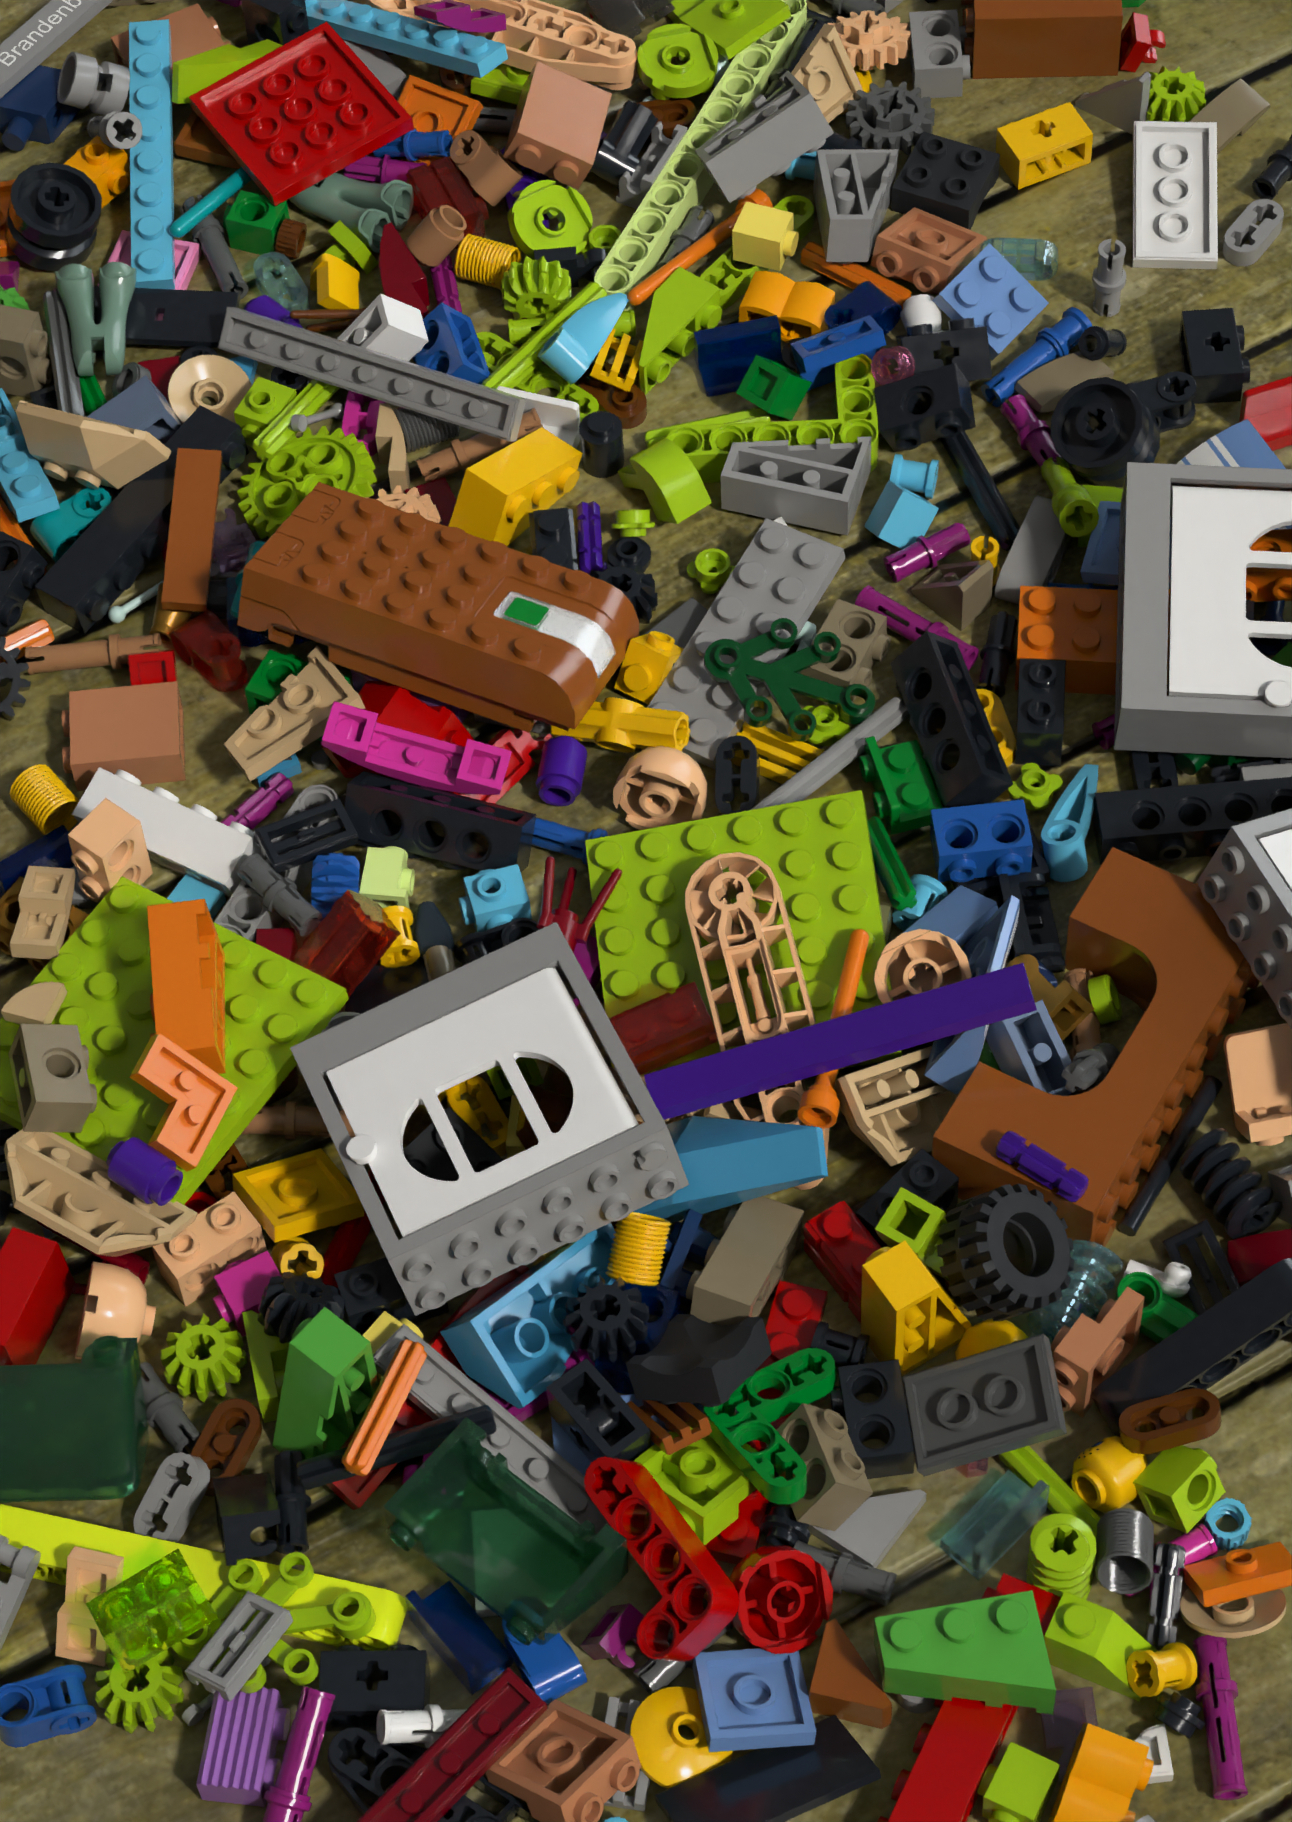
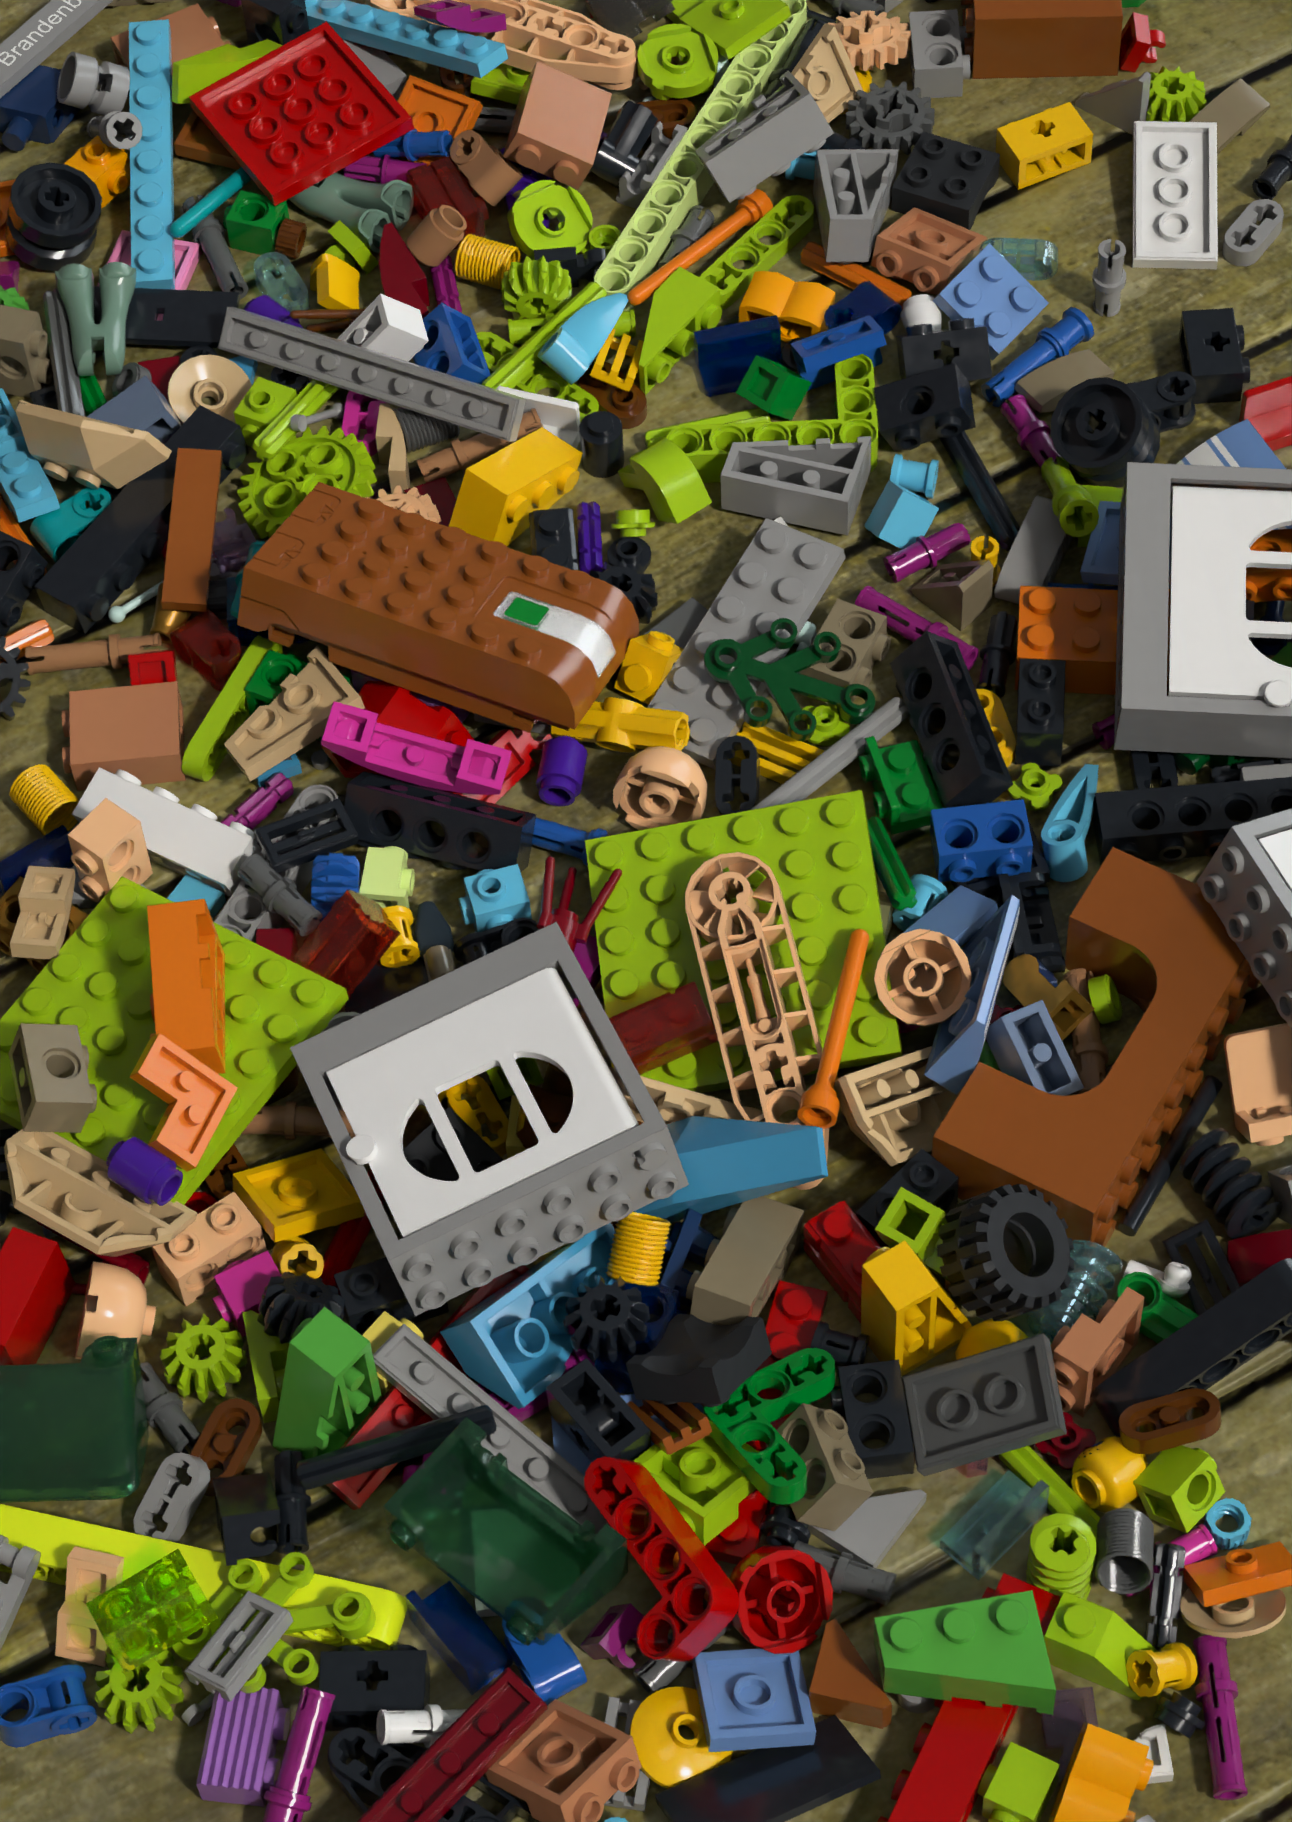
(35, 1004): tan tile -> none
(226, 715): none -> lime beam
(384, 1407): orange axle -> none
(711, 561): lime plate -> none
(764, 236): light yellow brick -> none
(841, 1041): dark purple tile -> none
(880, 364): clear pink bush -> none
(1042, 1166): dark purple axle -> none
(1065, 1454): none -> dark red plate
(1090, 1067): dark grey axle -> none
(1098, 343): black pin -> none

